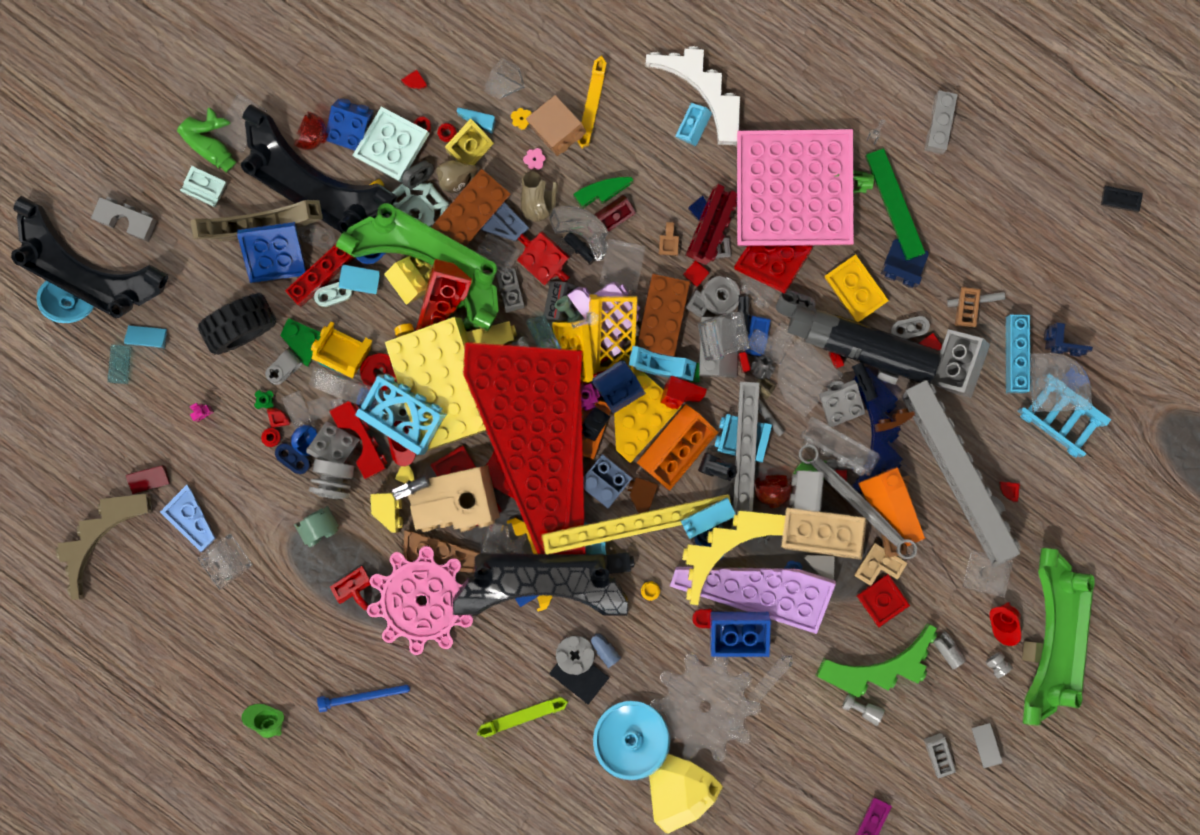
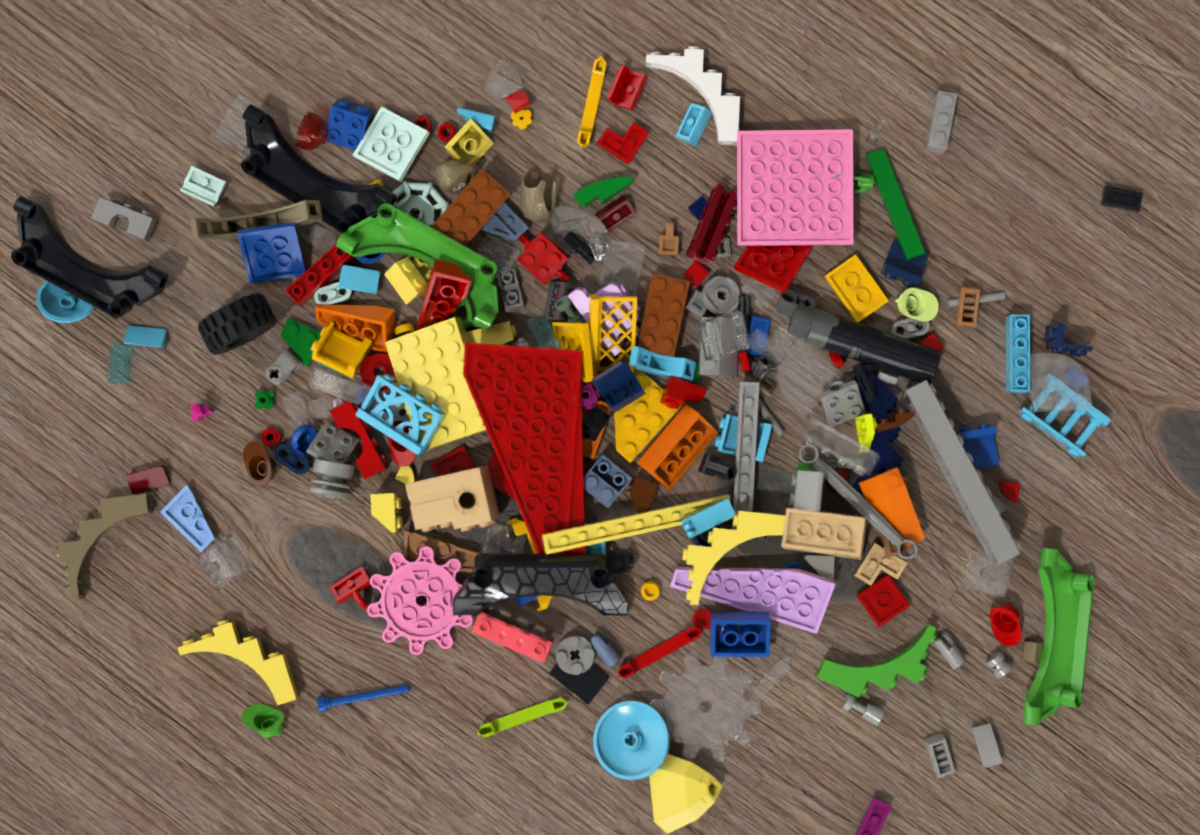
(207, 147): bright green piece -> none
(227, 641): none -> light yellow arch
(258, 464): none -> reddish brown piece
(277, 417): red tile -> none
(317, 525): sand green brick -> none
(360, 322): none -> orange wedge
(411, 487): axle -> none
(414, 81): red tile -> none
(417, 174): dark grey plate -> none
(512, 637): none -> coral fence
(518, 101): none -> red tile
(531, 154): bright pink plant -> none
(556, 125): medium nougat brick -> none
(592, 319): clear hand -> none
(625, 147): none -> red plate
(626, 88): none -> red bracket
(661, 650): none -> red piece
(773, 490): clear red cylinder -> none
(865, 429): none -> neon yellow wing
(918, 304): none -> yellowish green piece
(960, 363): light grey slope -> none
(980, 445): none -> blue bracket

